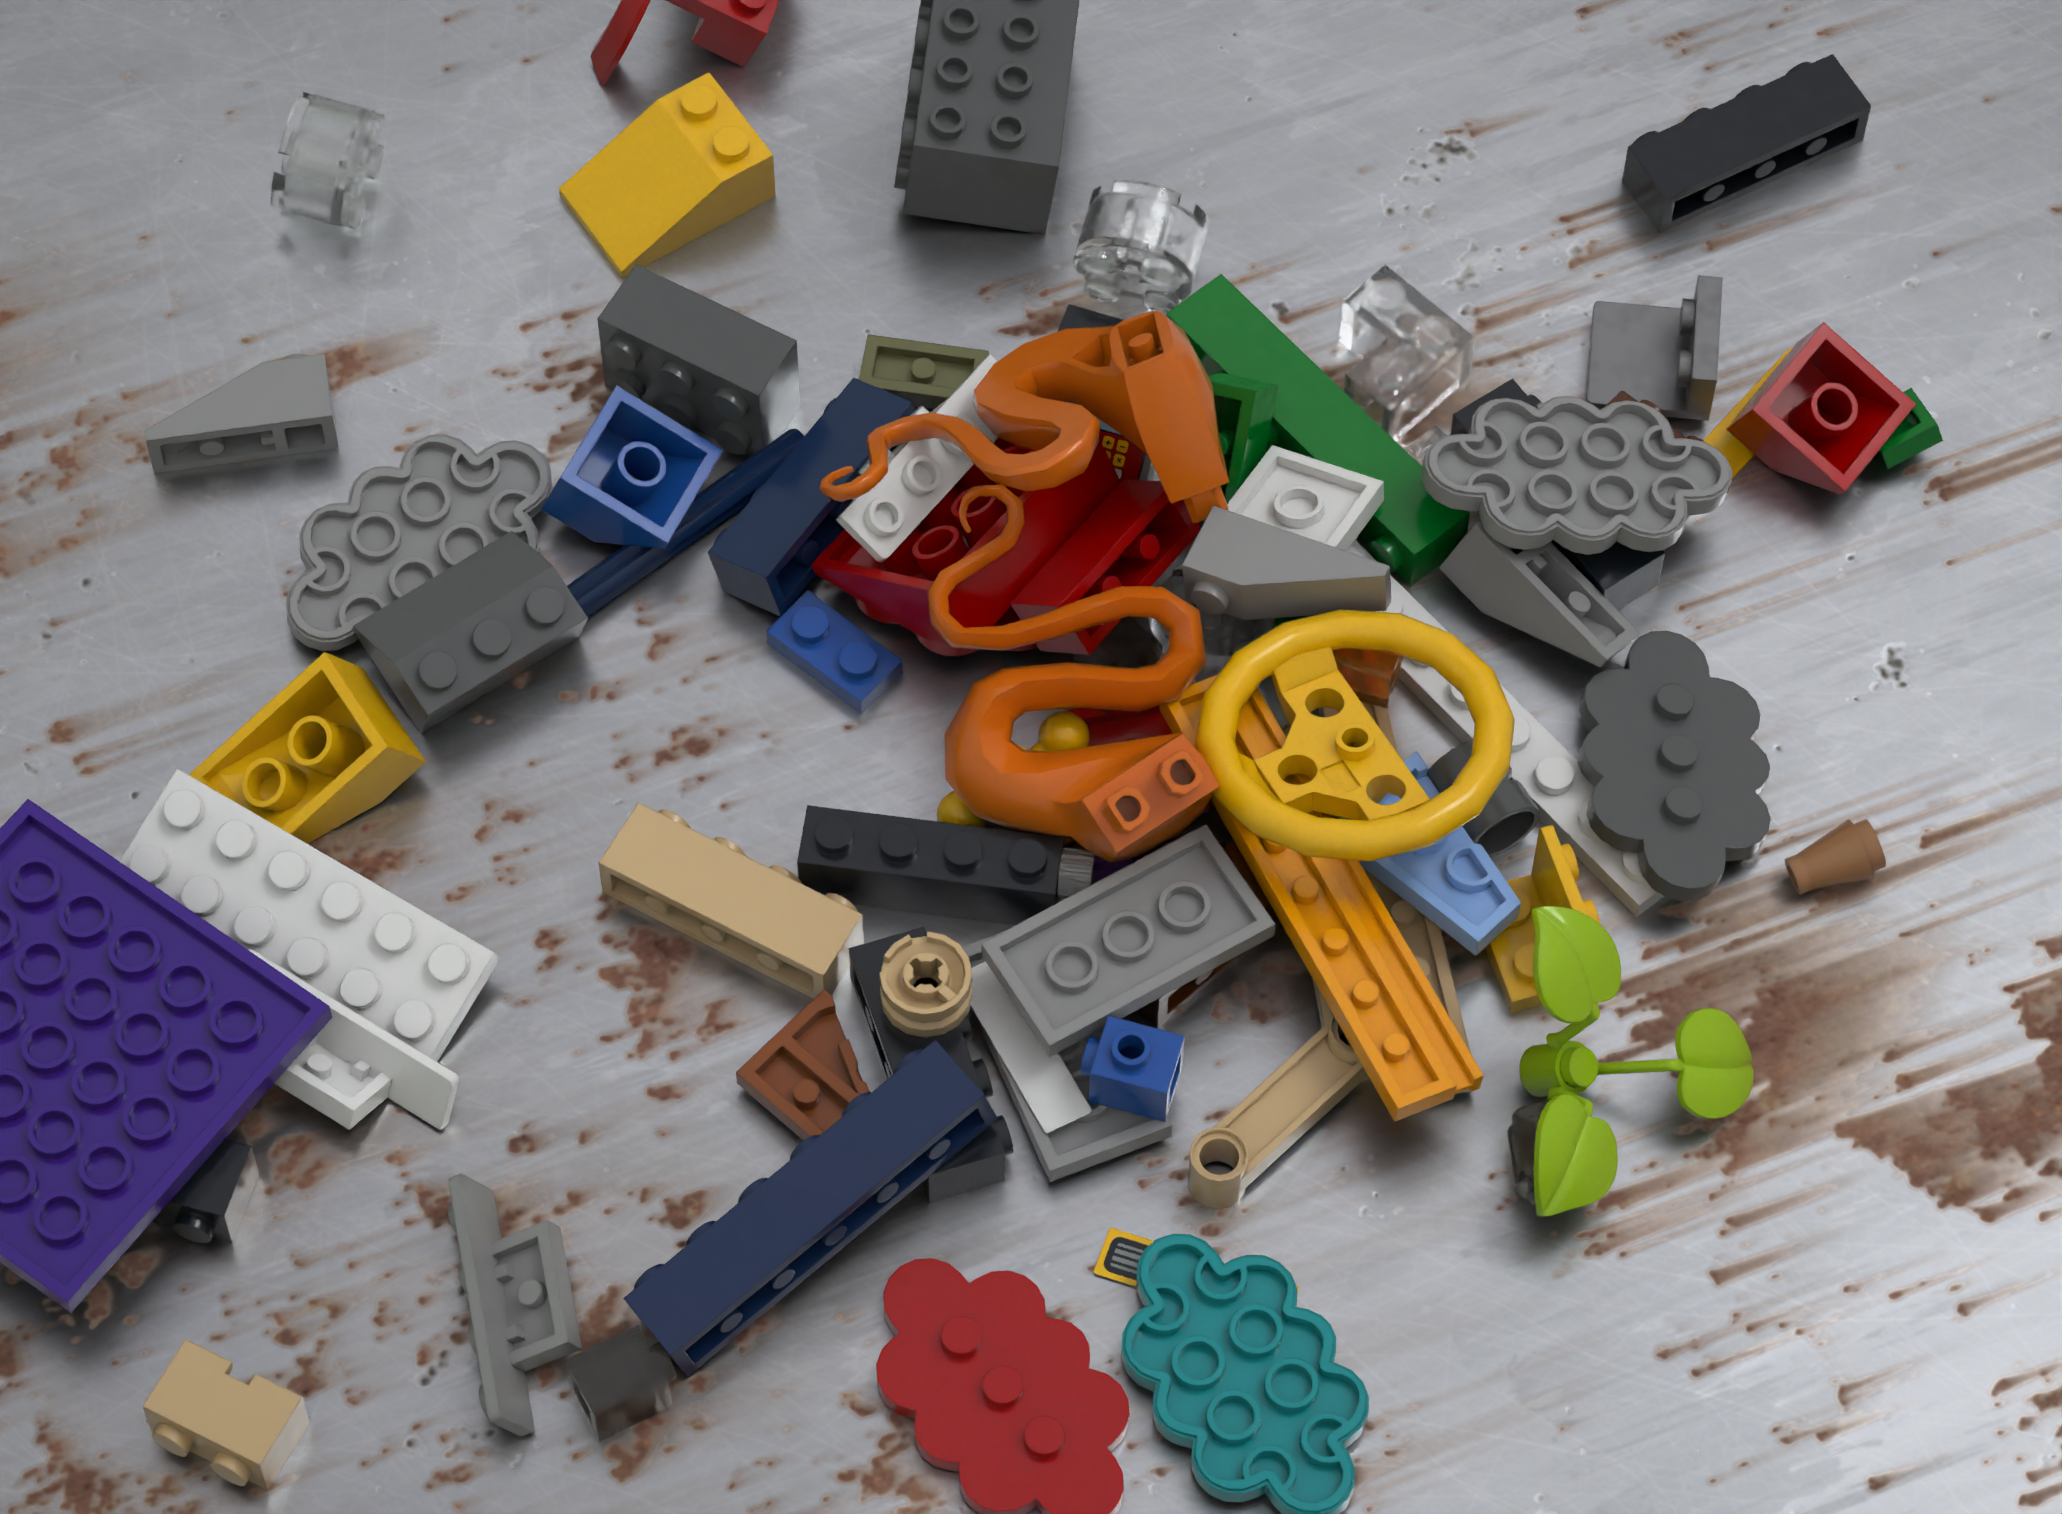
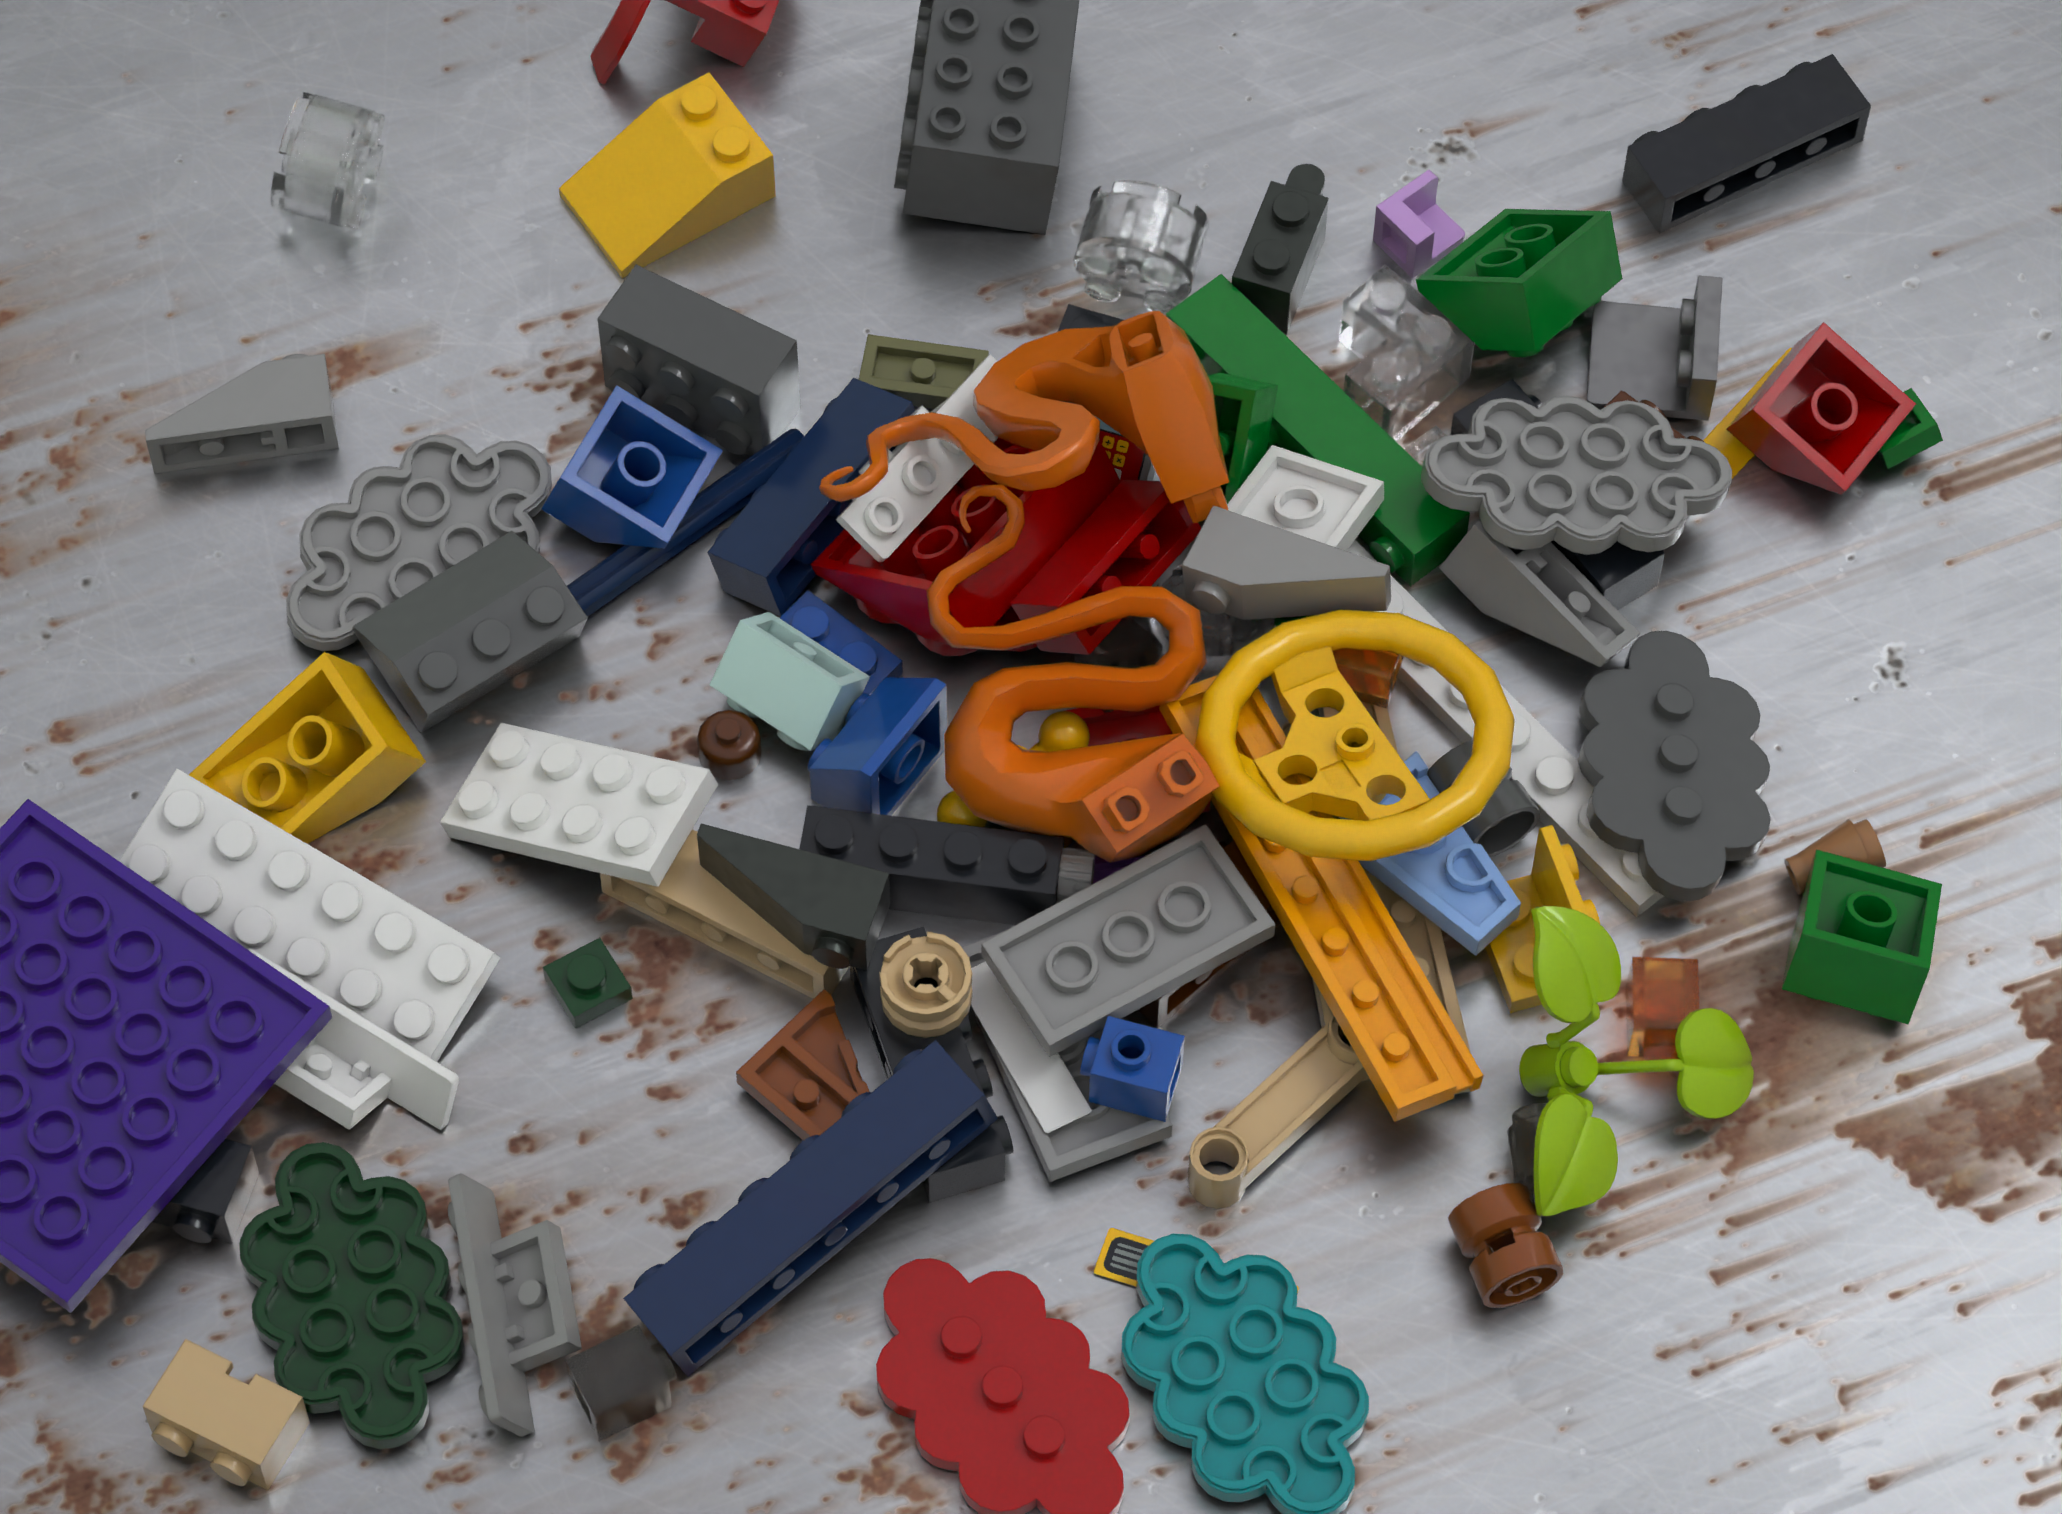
(352, 1294): none -> dark green plate
(579, 804): none -> white plate
(587, 982): none -> dark green plate
(729, 744): none -> reddish brown piece
(787, 681): none -> light aqua brick
(809, 898): none -> pearl dark grey slope
(882, 748): none -> blue slope
(1284, 245): none -> pearl dark grey brick
(1414, 227): none -> lavender panel
(1508, 1253): none -> dark orange wheel
(1525, 277): none -> green slope
(1657, 1000): none -> clear orange brick
(1863, 937): none -> green slope

